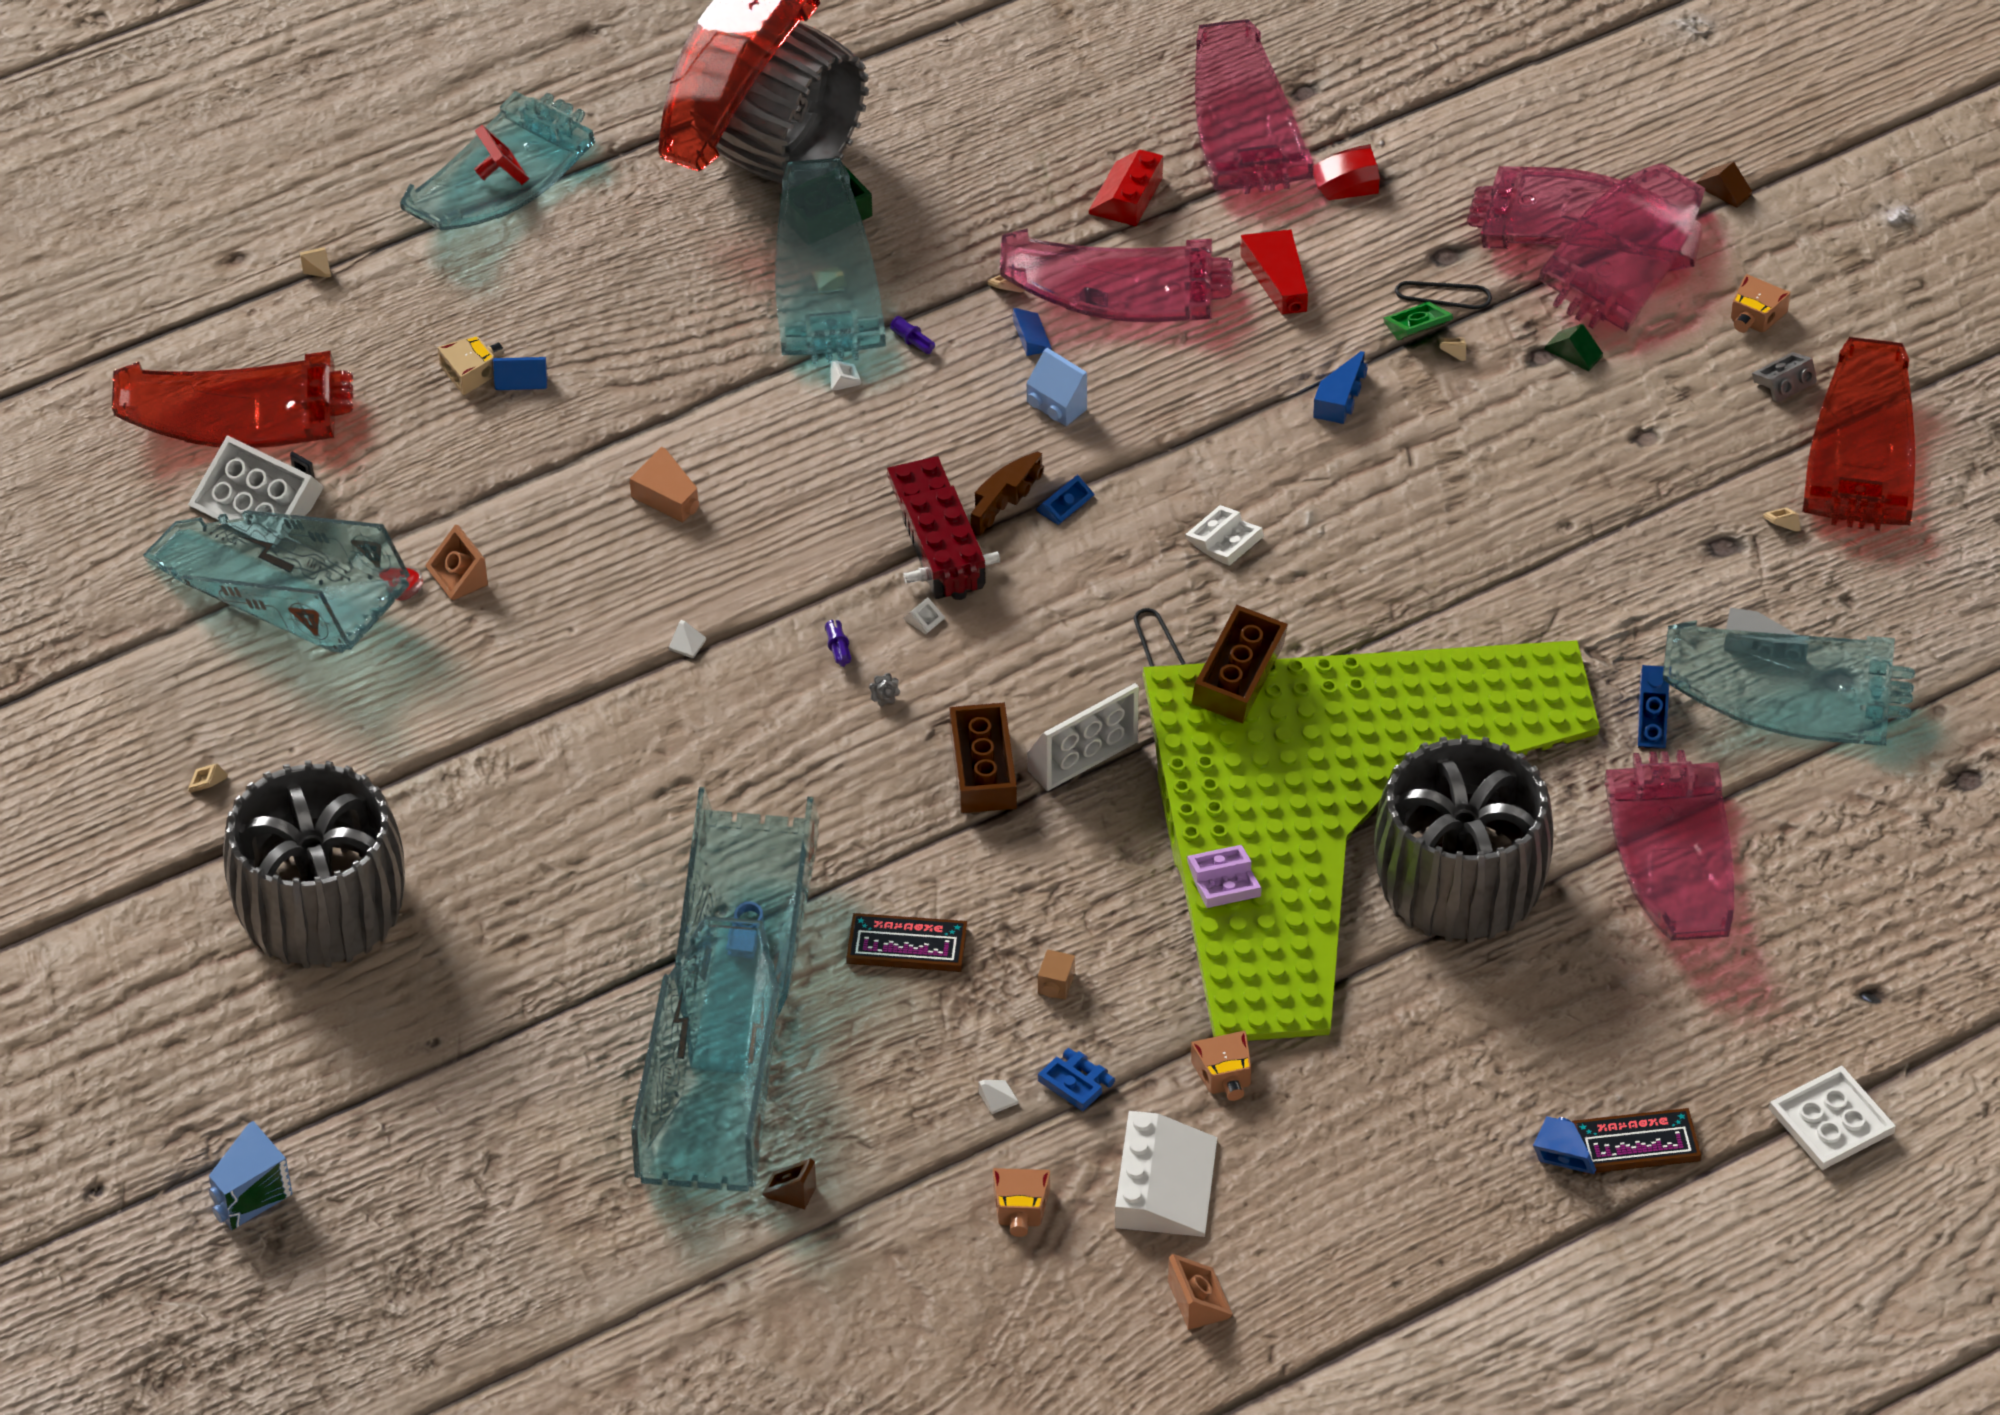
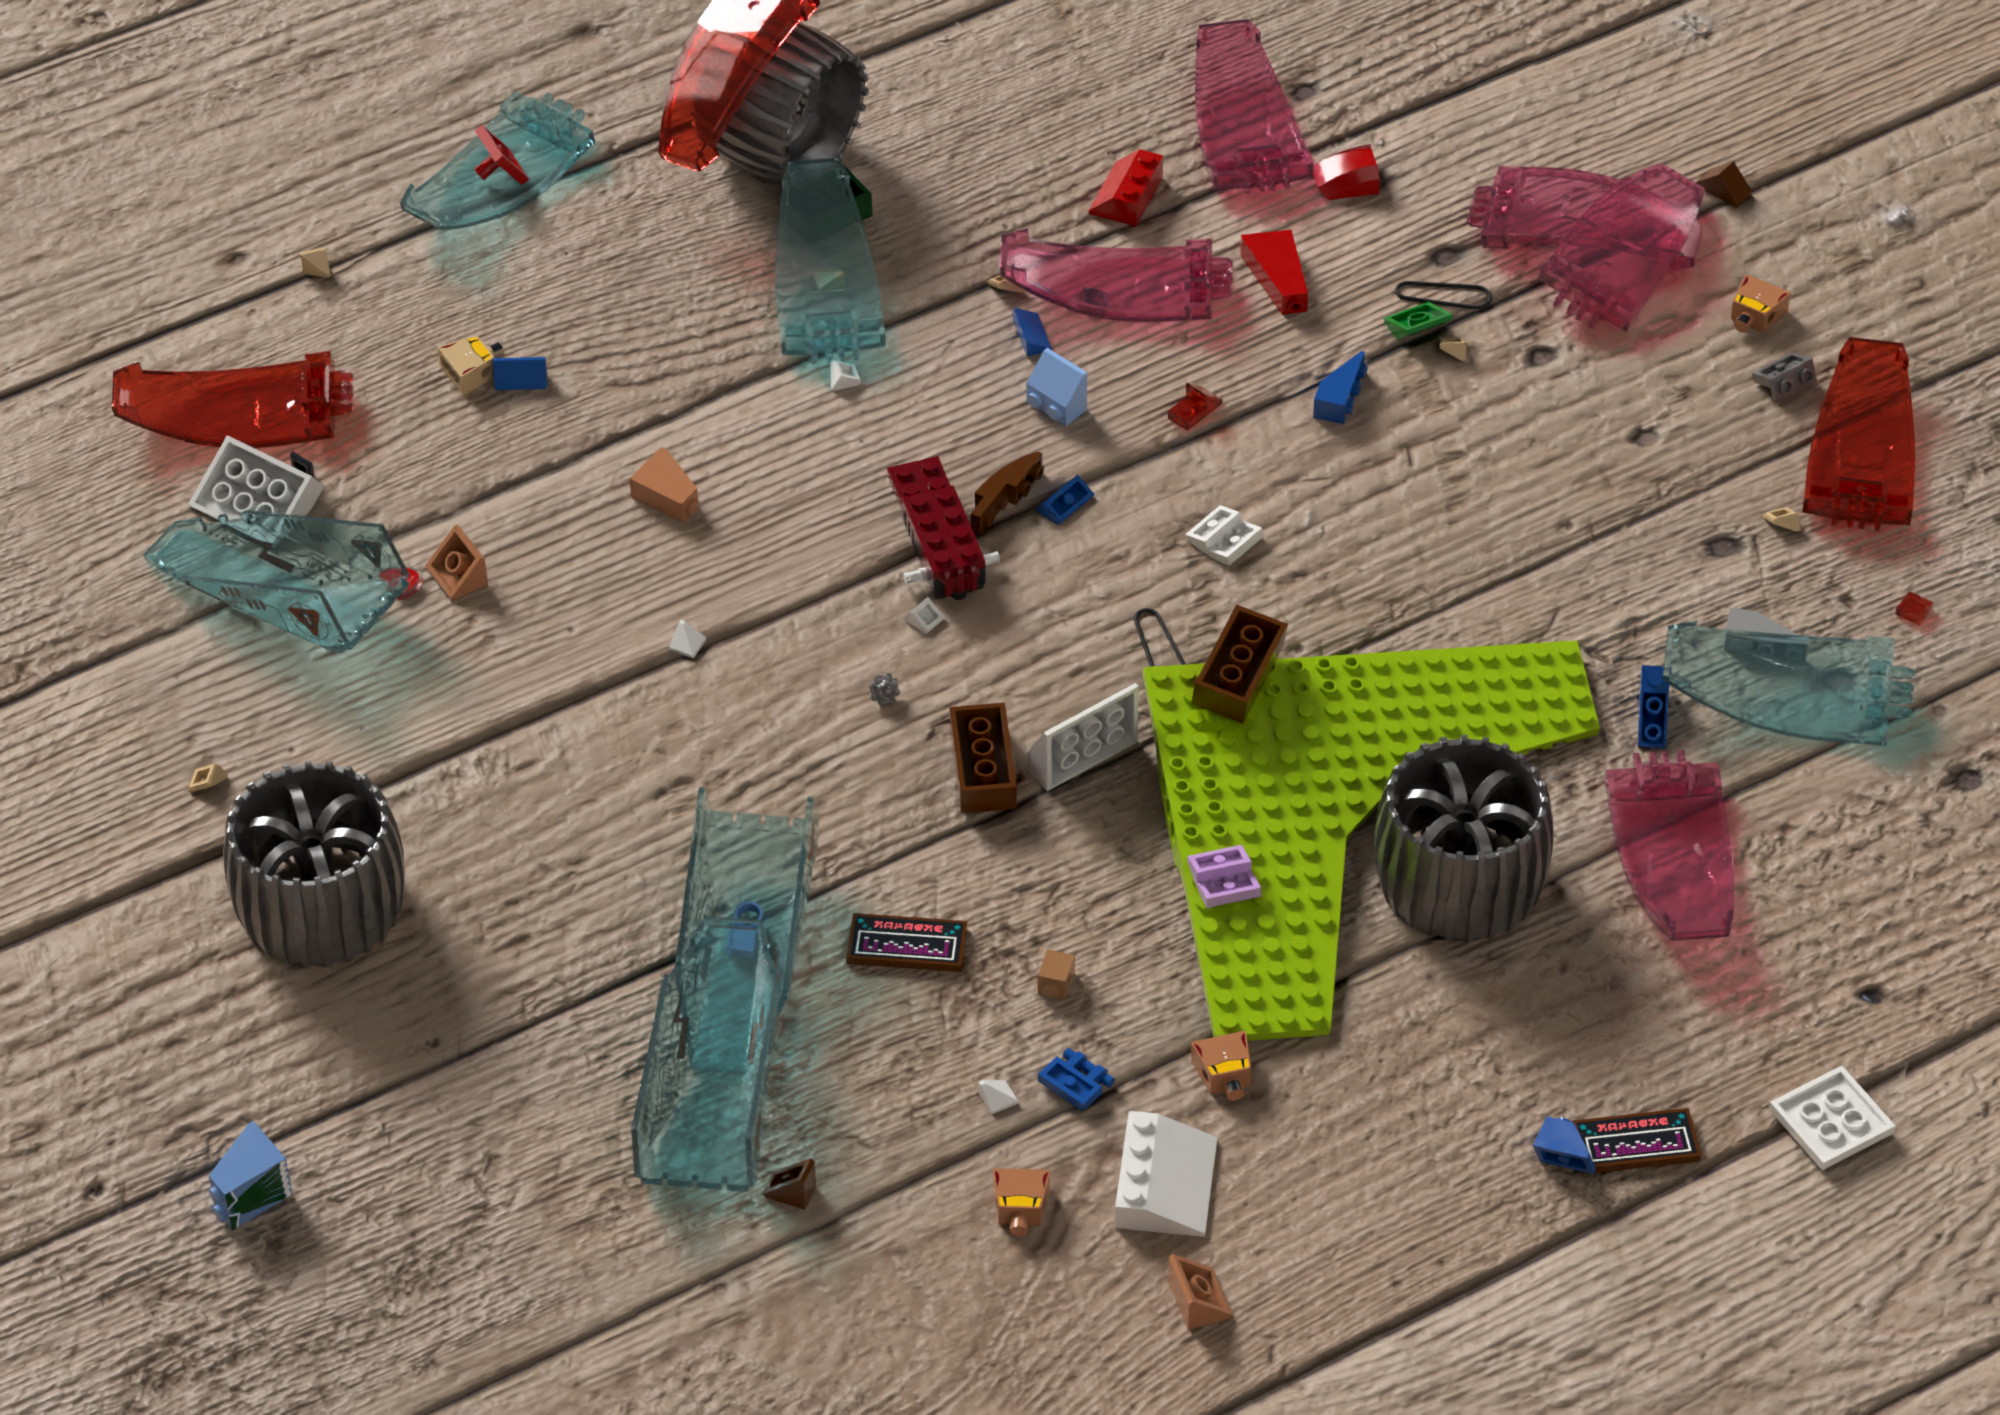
(838, 643): dark purple axle -> none
(912, 334): dark purple axle -> none
(1194, 407): none -> clear red slope
(1576, 347): dark green slope -> none
(1914, 608): none -> clear red tile

